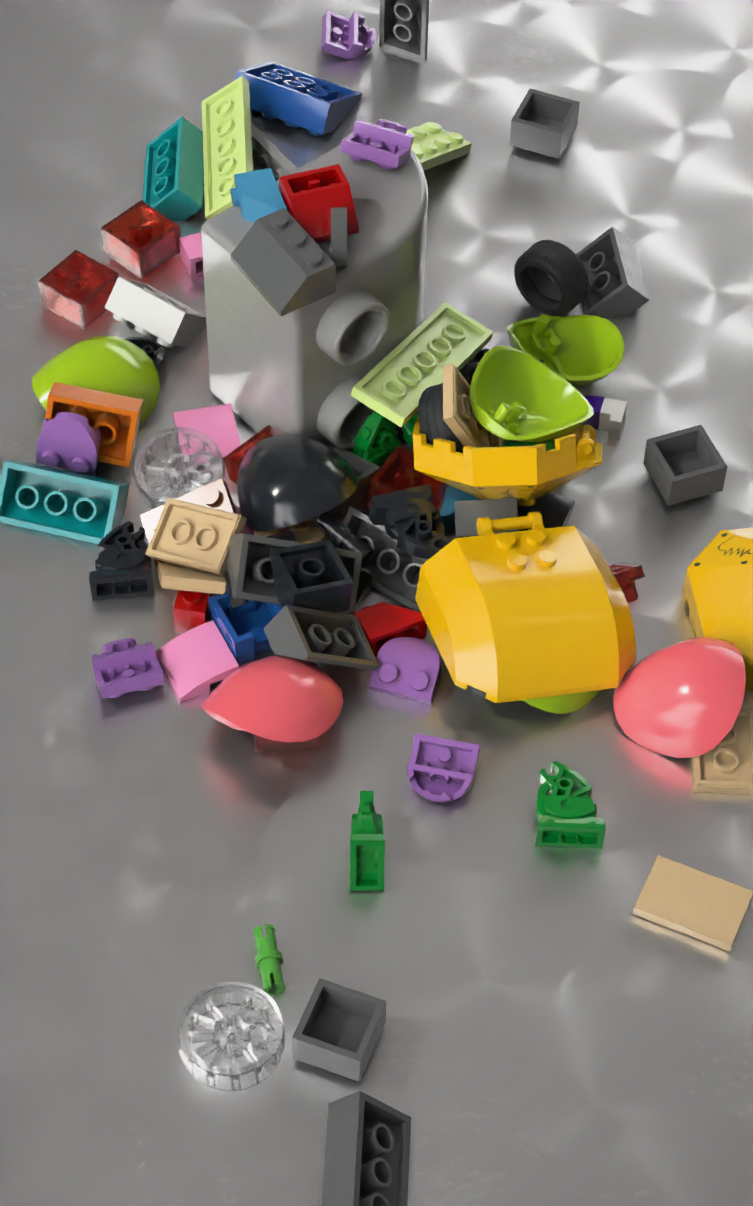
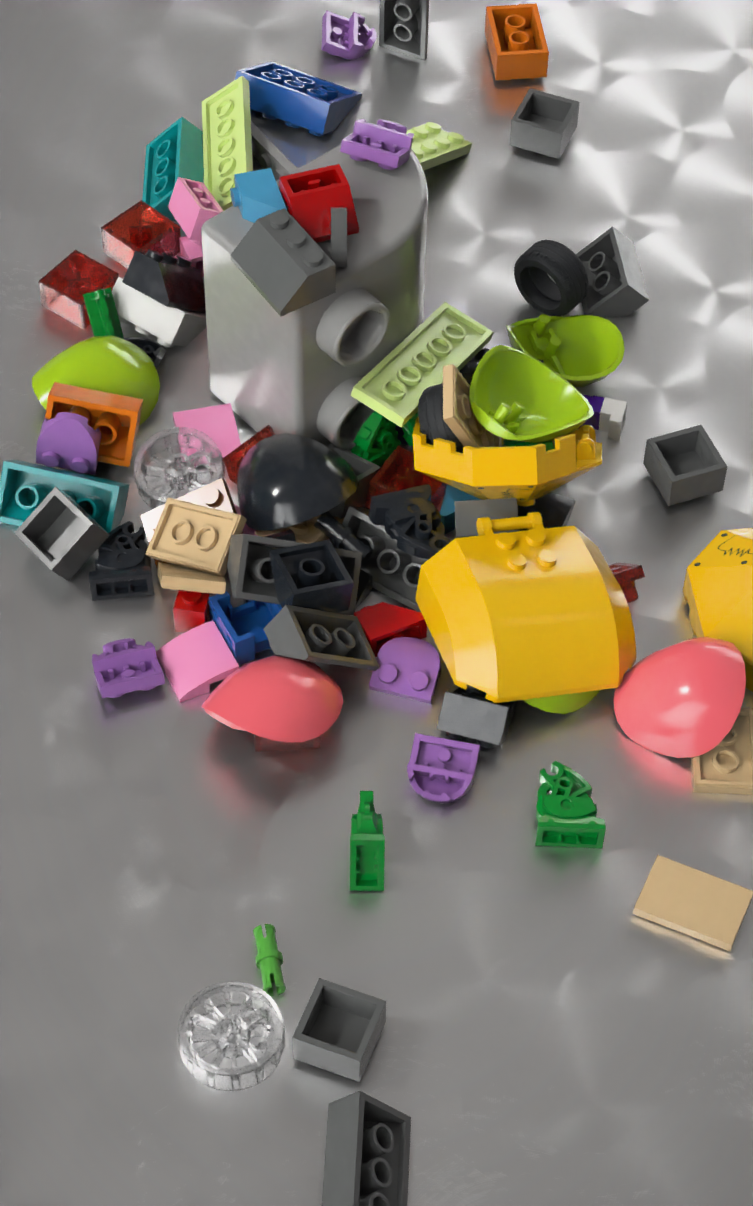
(61, 534): none -> dark grey piece
(103, 313): none -> green hinge
(167, 280): none -> black slope
(192, 207): none -> bright pink brick
(472, 716): none -> slope
(516, 41): none -> orange brick

